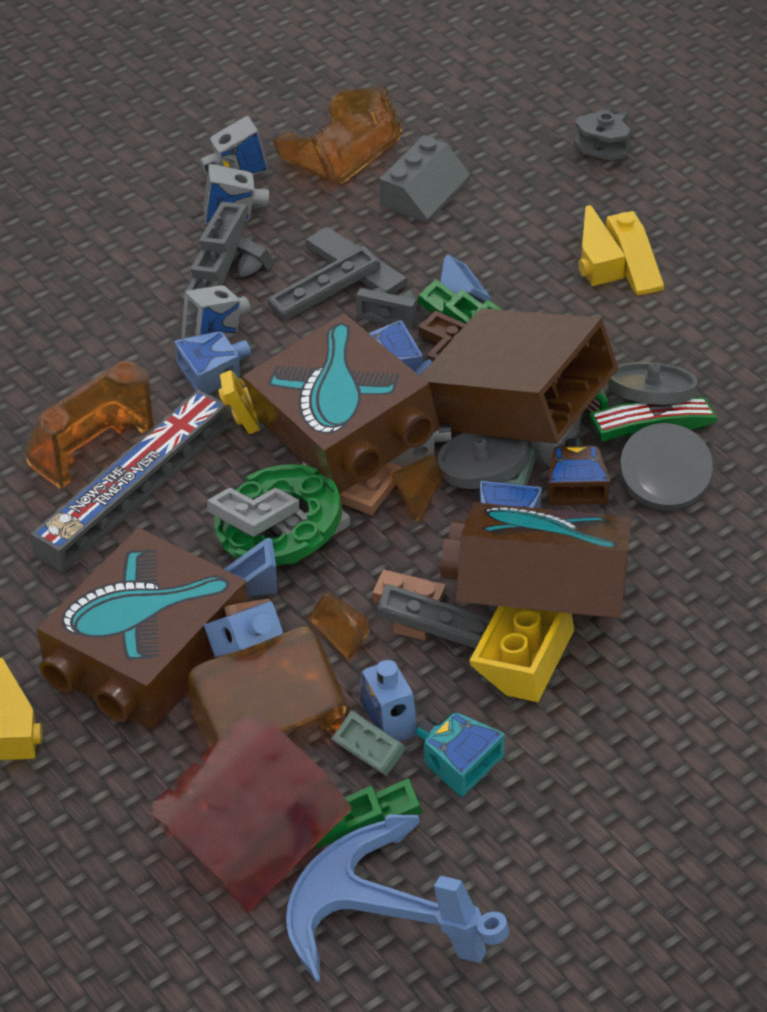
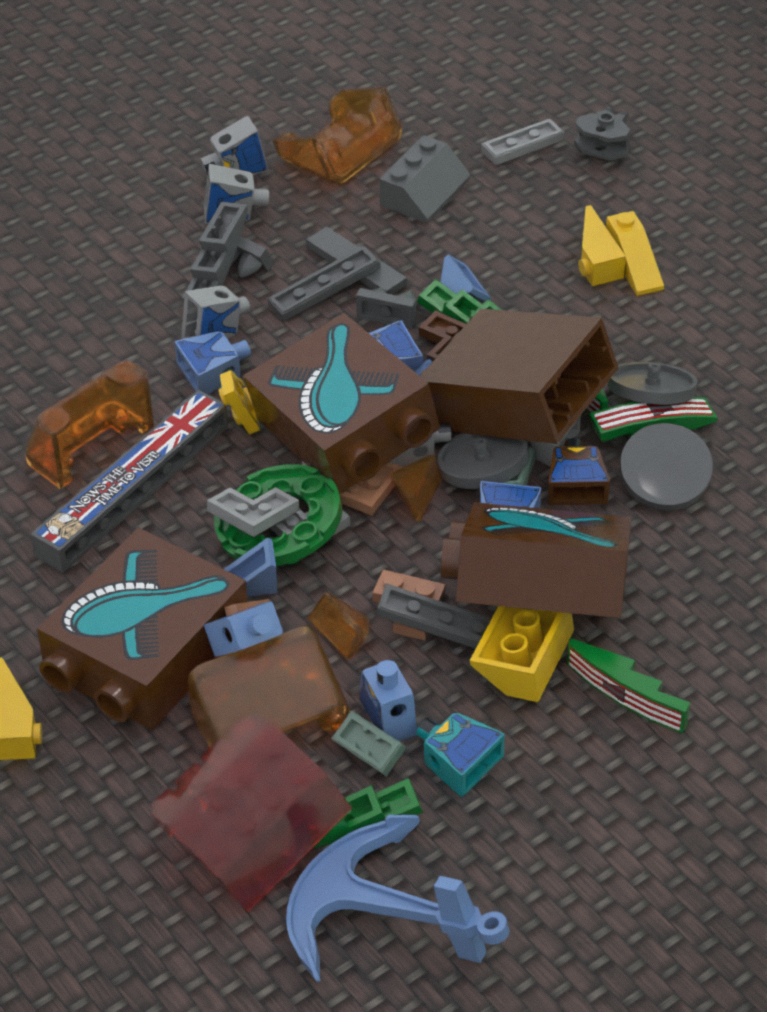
(522, 141): none -> light grey tile
(635, 691): none -> slope

